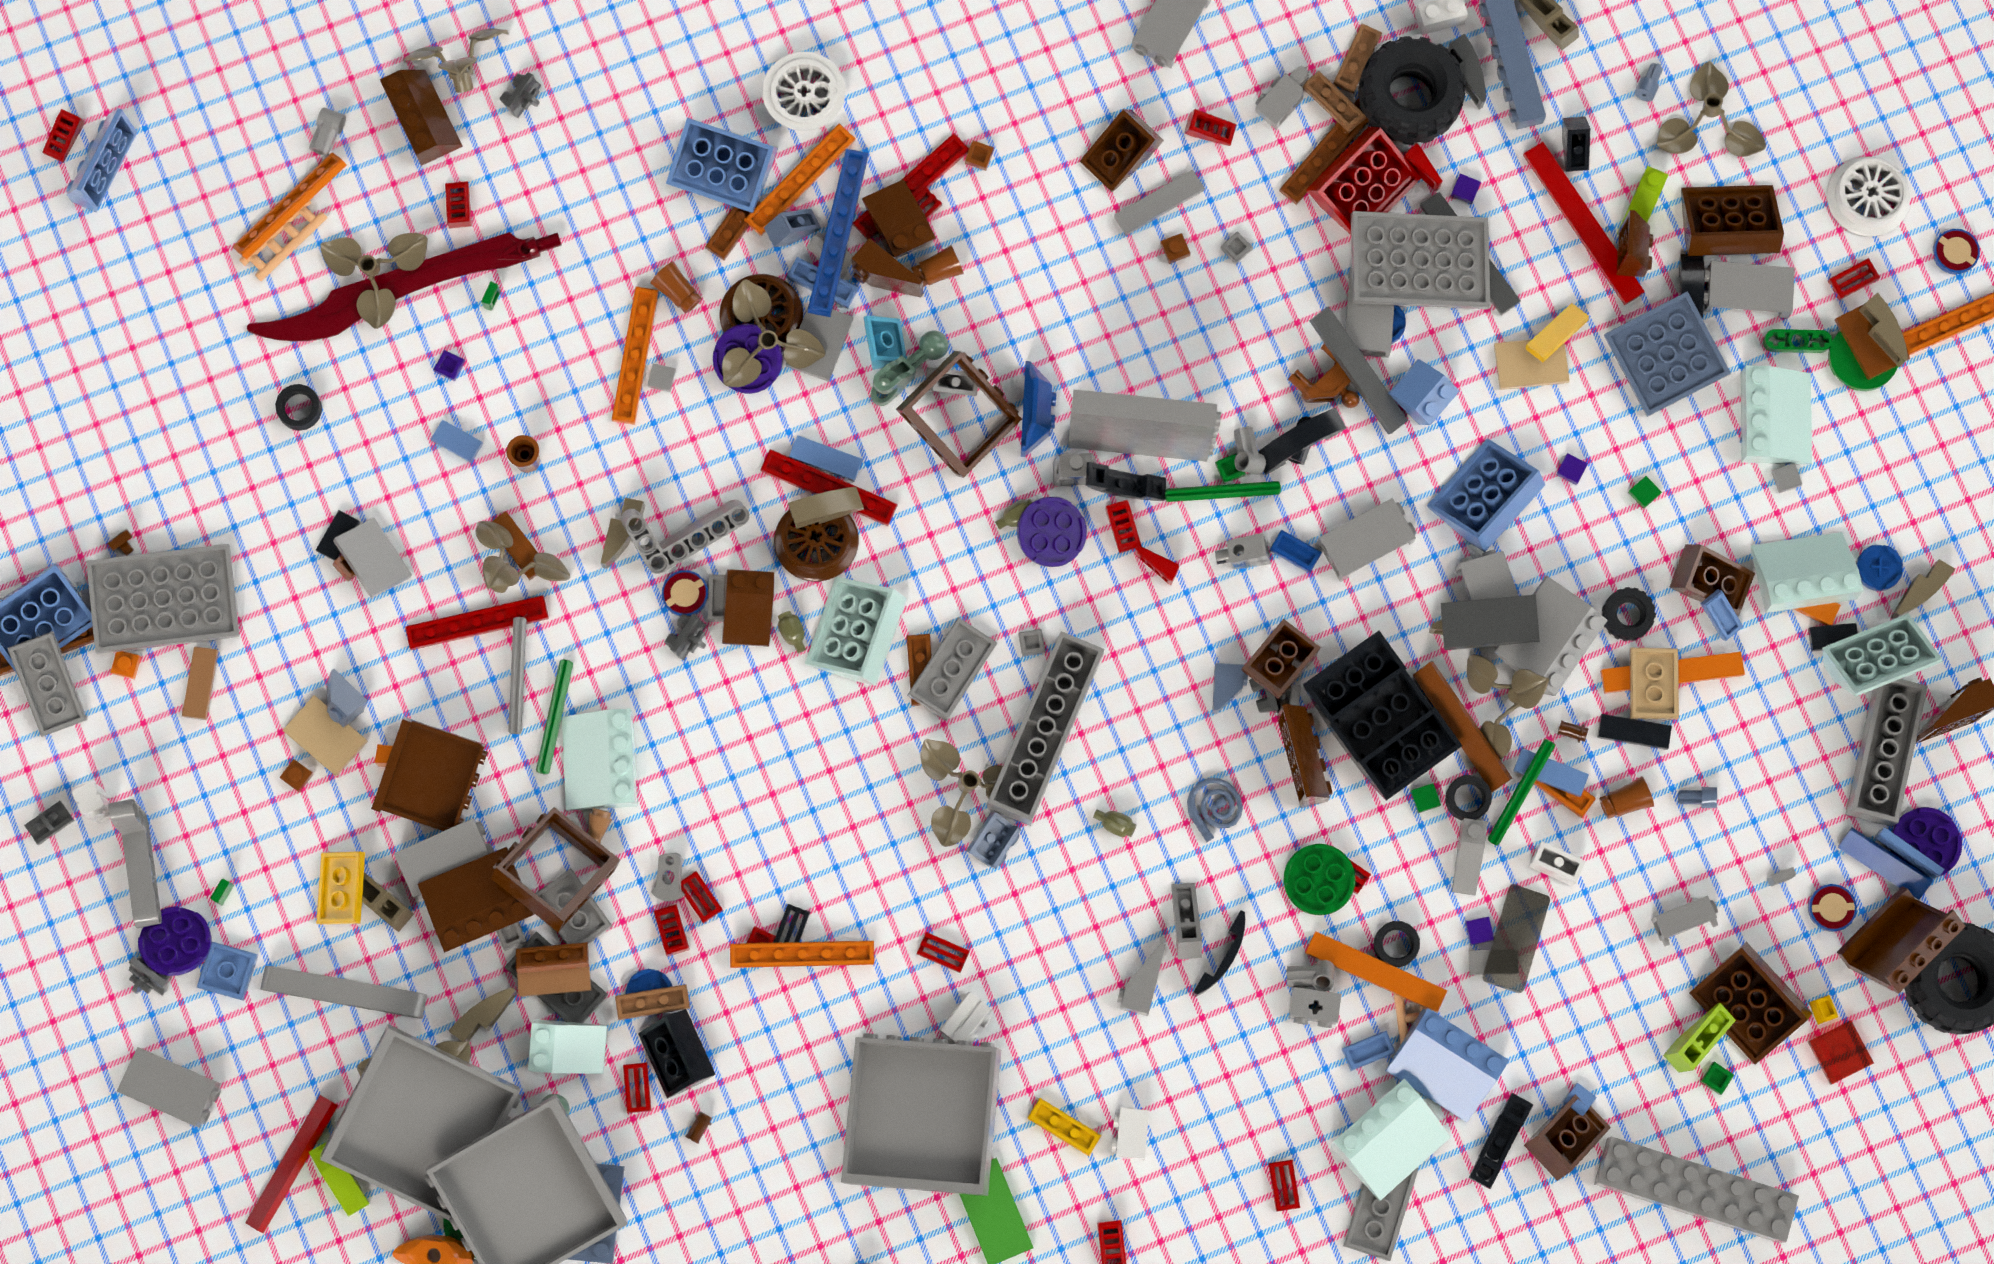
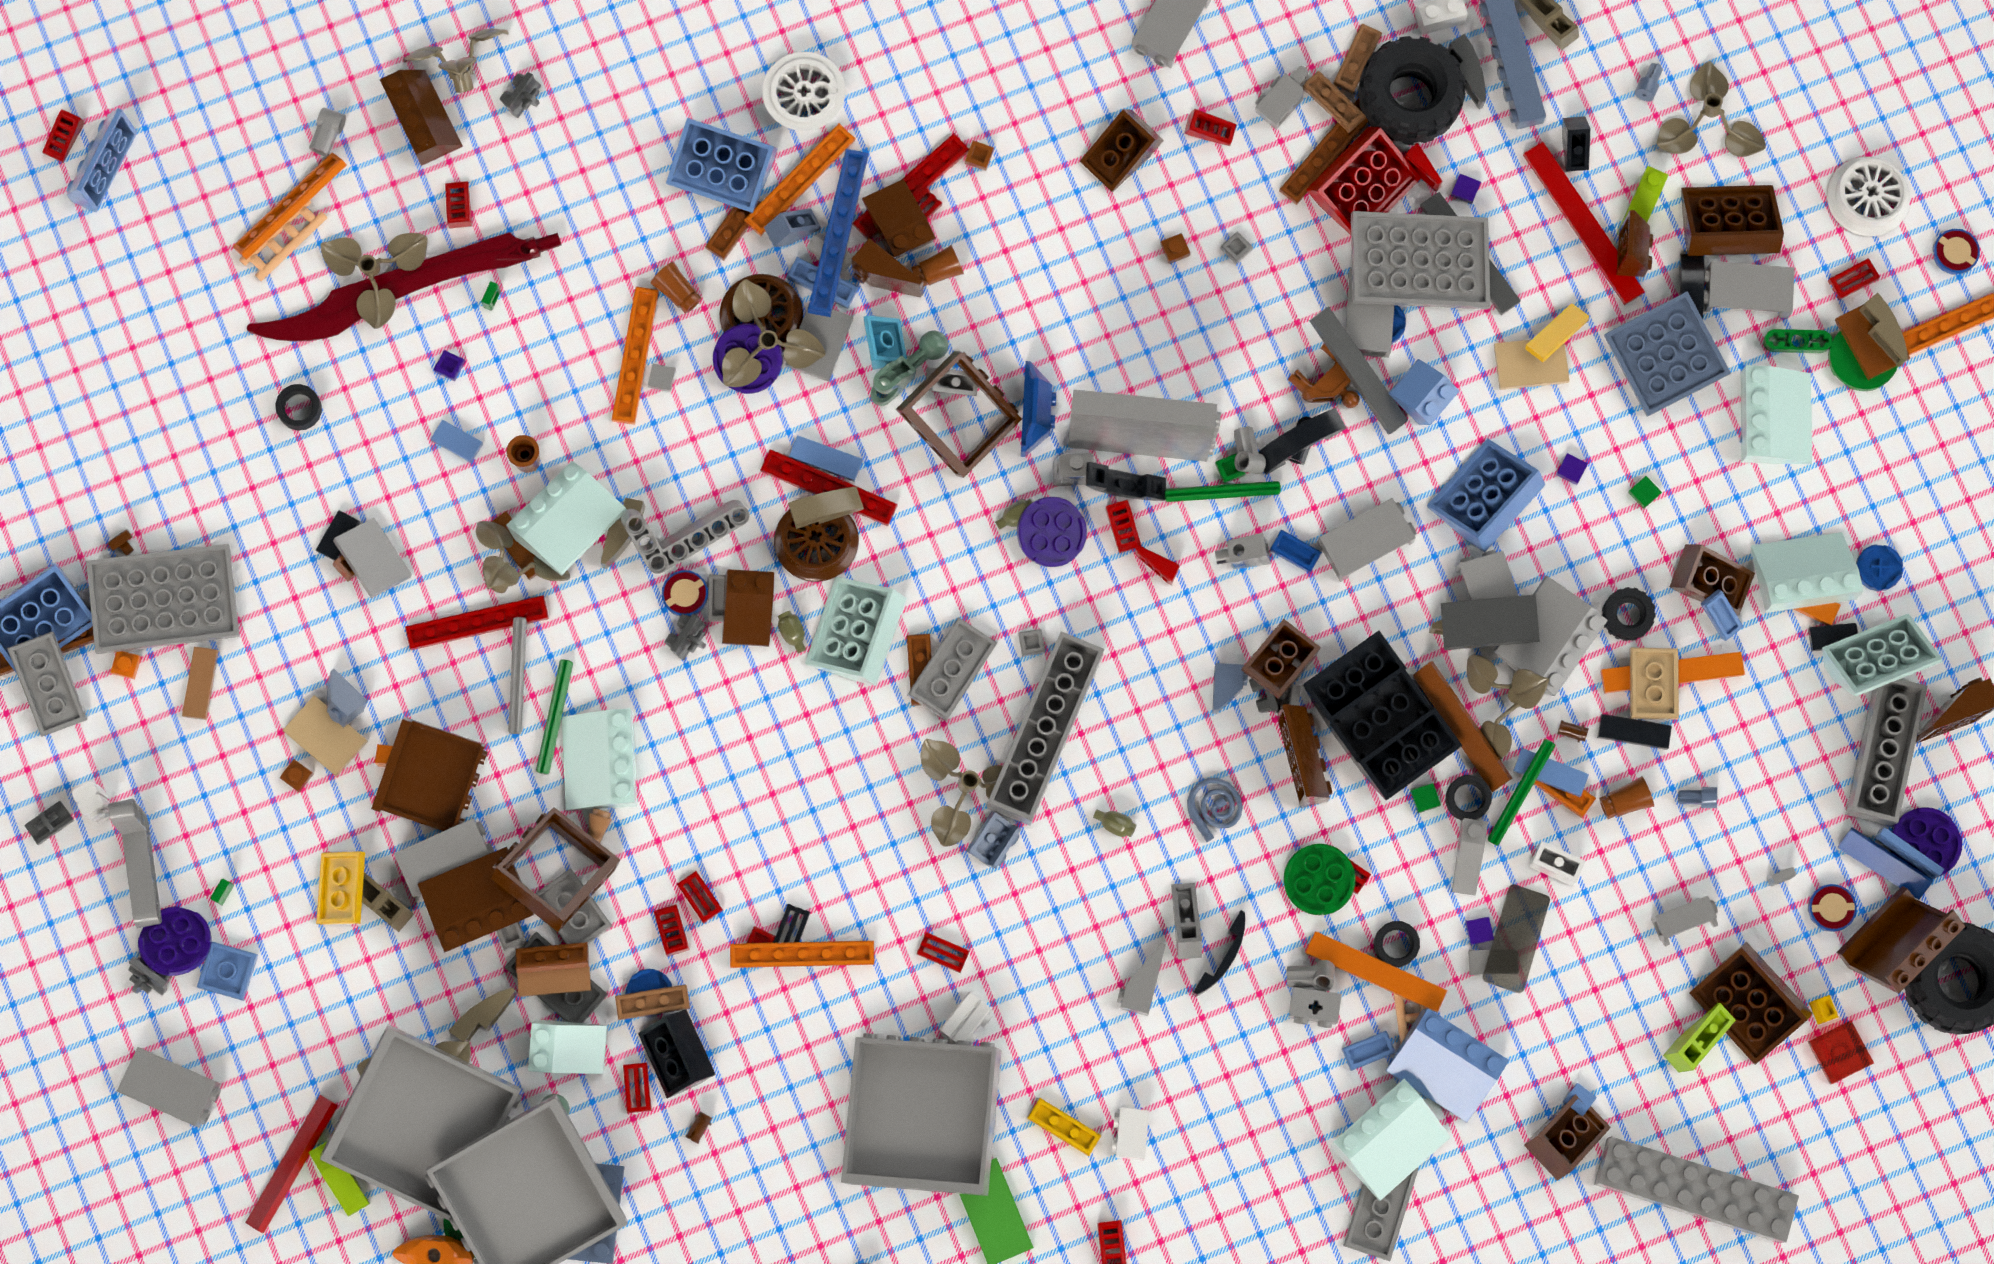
(343, 992): light grey beam -> none
(566, 518): none -> light aqua slope
(671, 891): light grey piece -> none
(1159, 202): light grey tile -> none
(1287, 1206): red tile -> none
(1500, 1140): black slope -> none
(1717, 1078): green tile -> none
(1786, 478): light grey tile -> none
(1923, 588): dark tan slope -> none

